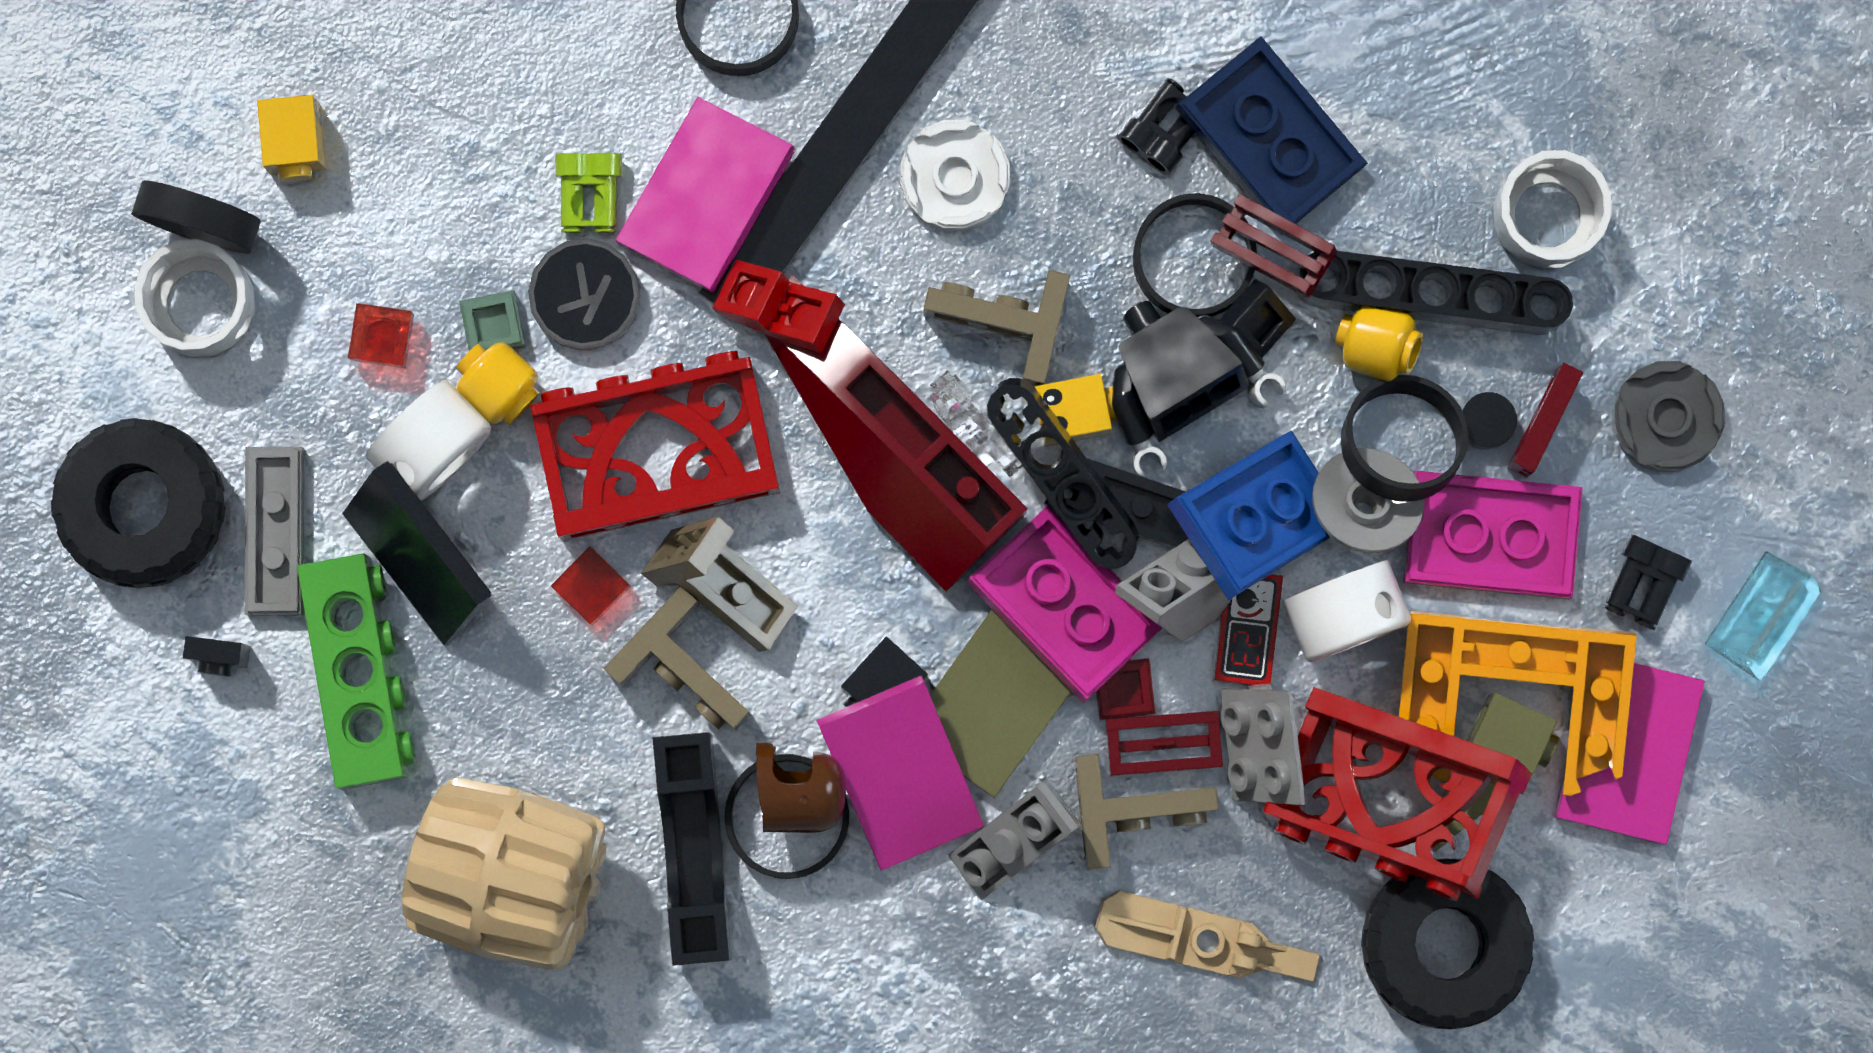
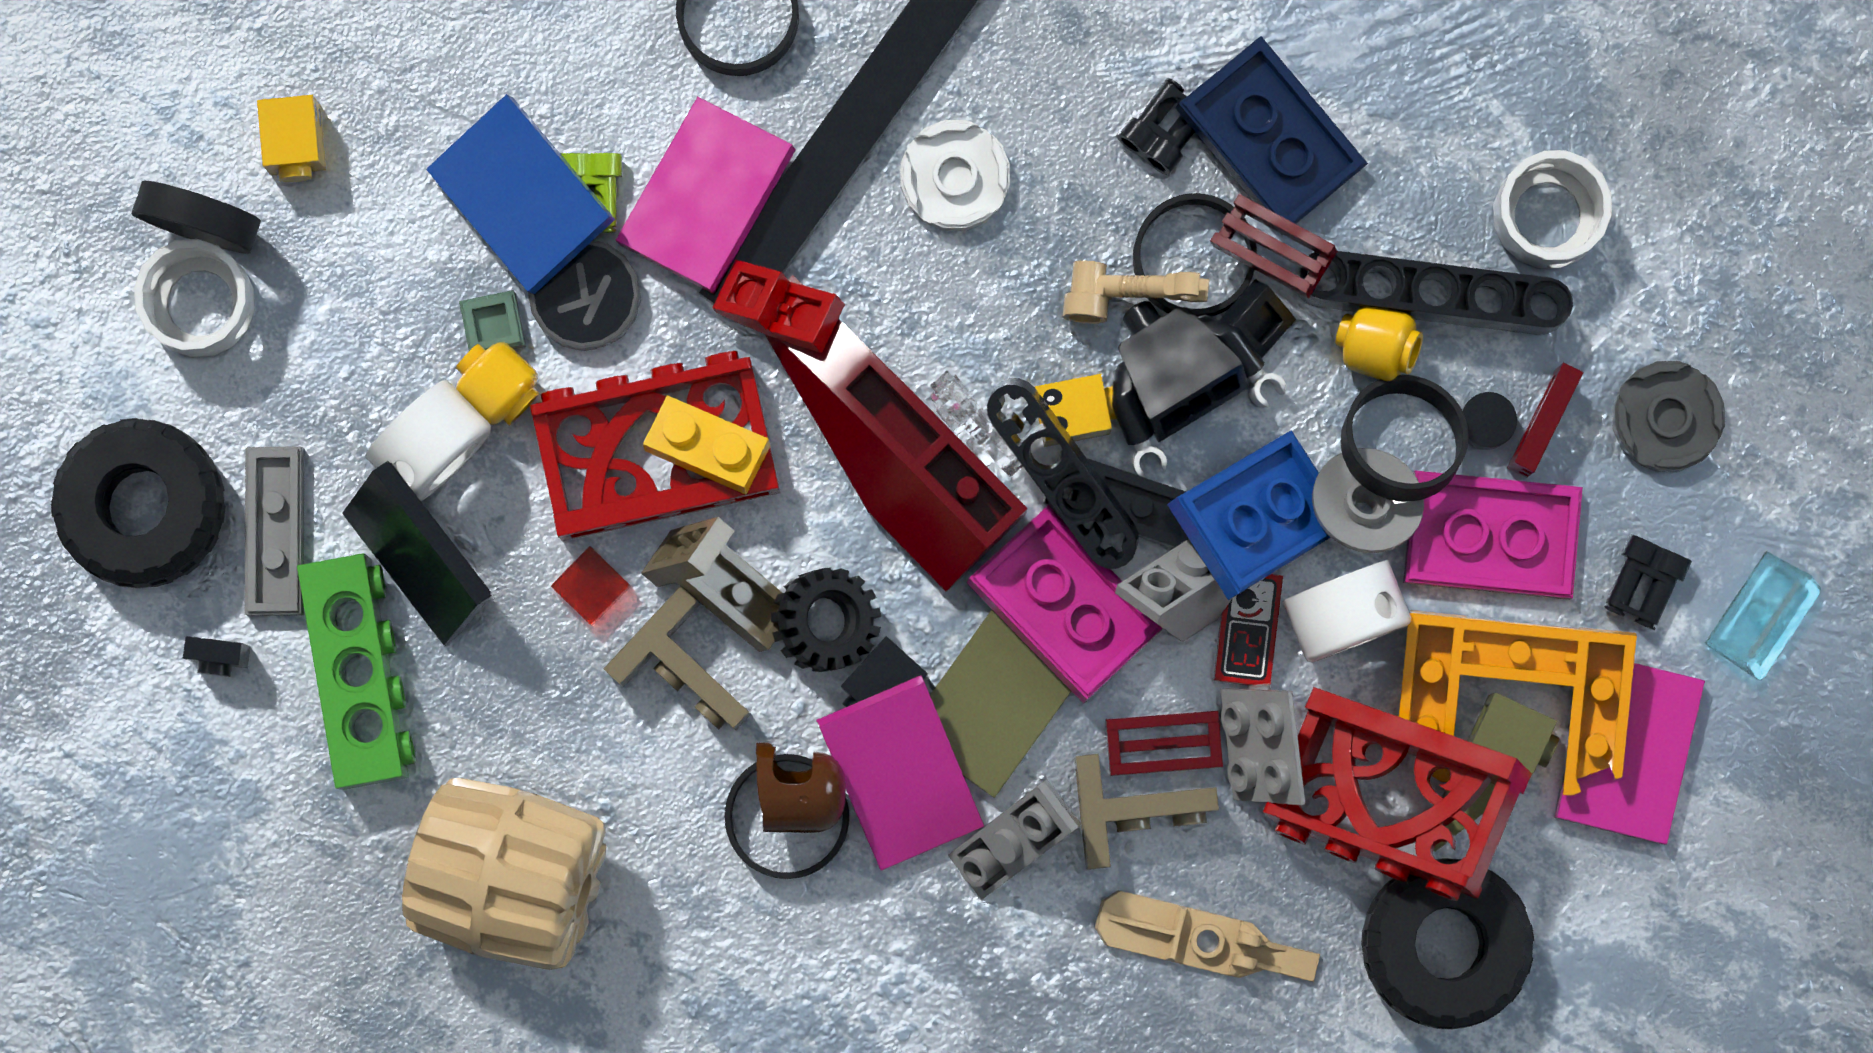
(381, 335): clear red plate -> none
(520, 194): none -> blue tile
(692, 848): black arch -> none
(706, 444): none -> yellow plate
(794, 625): none -> black tyre
(1006, 317): dark tan bracket -> none
(1093, 289): none -> tan brick
(1127, 692): dark red tile -> none

